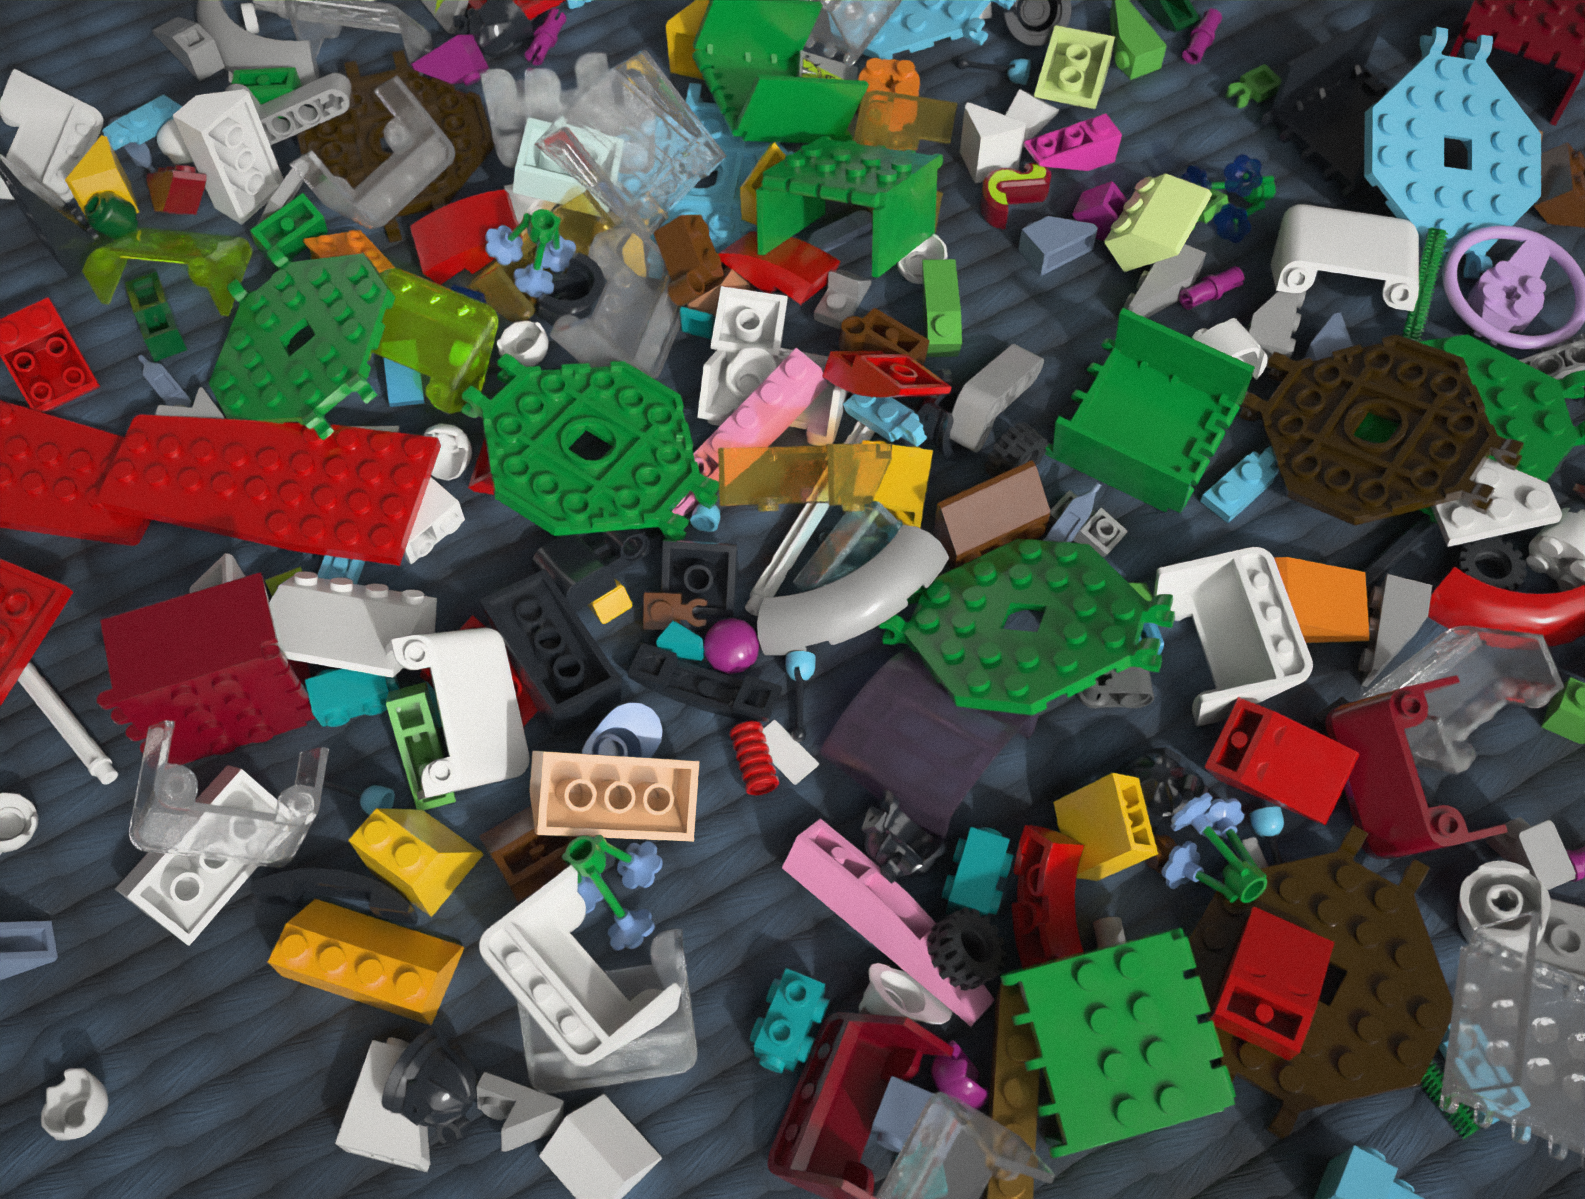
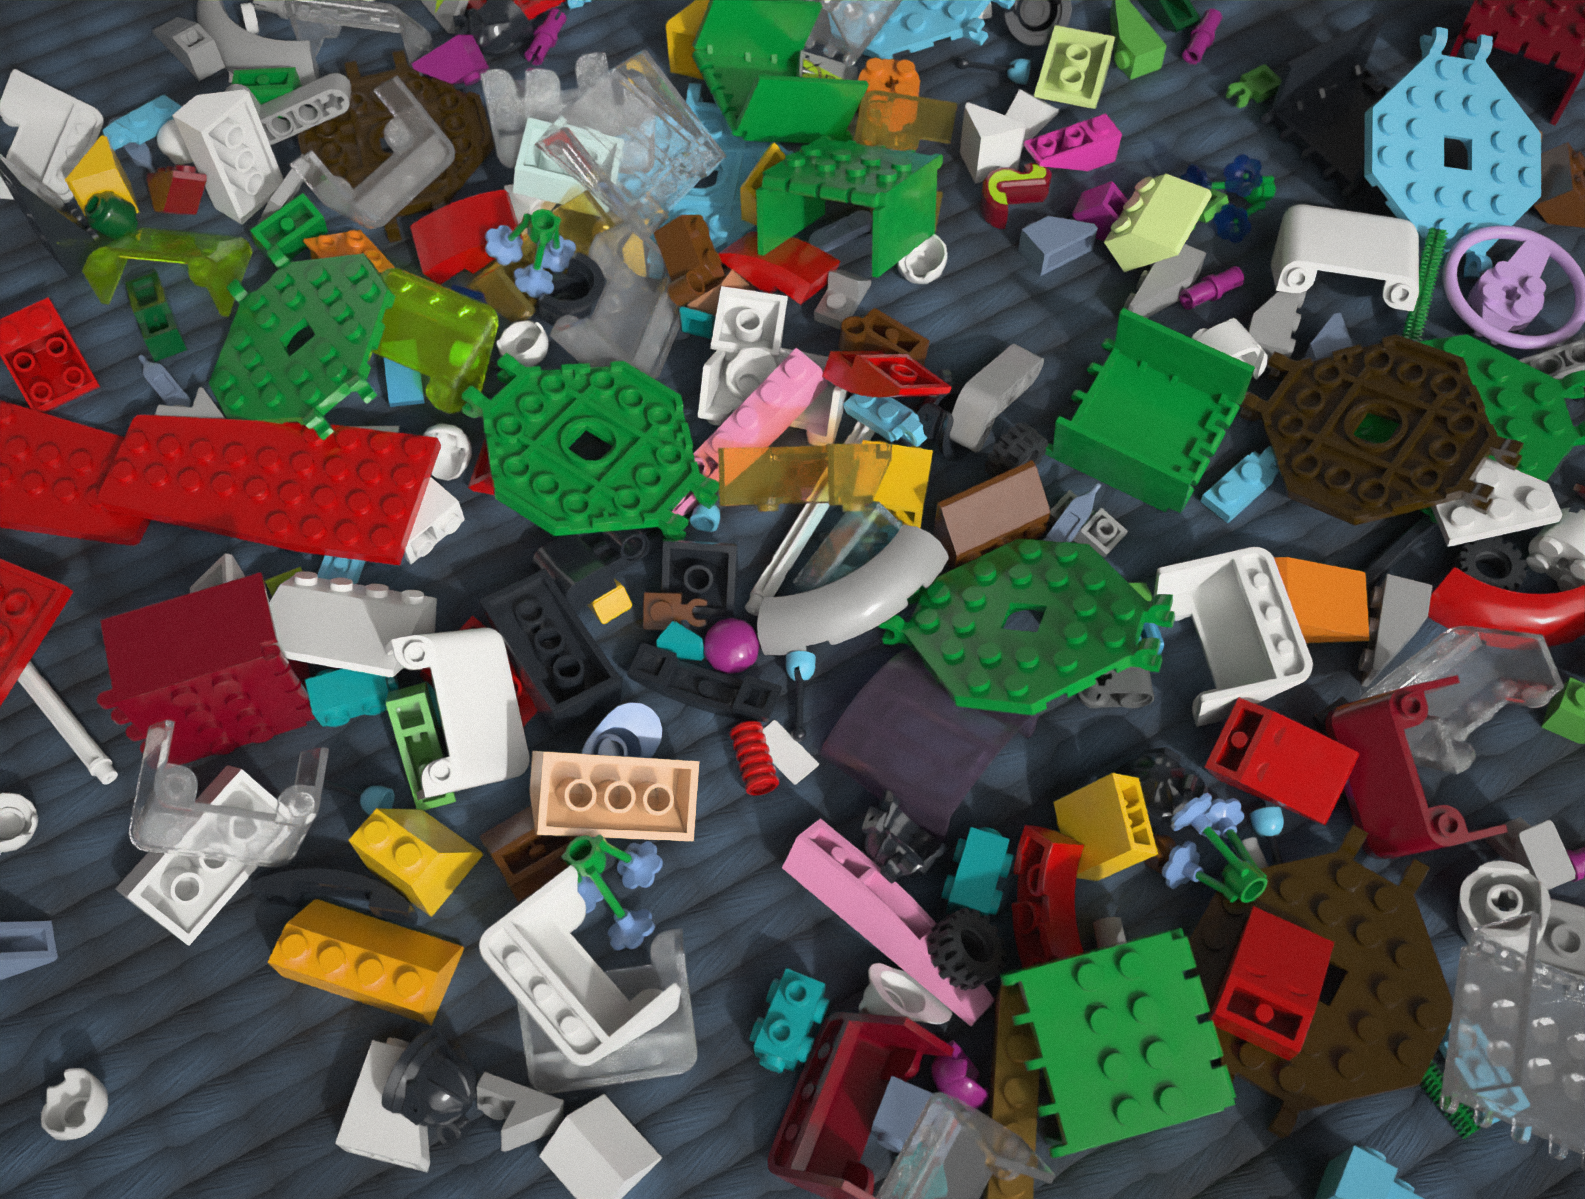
(941, 308): bright green slope -> none

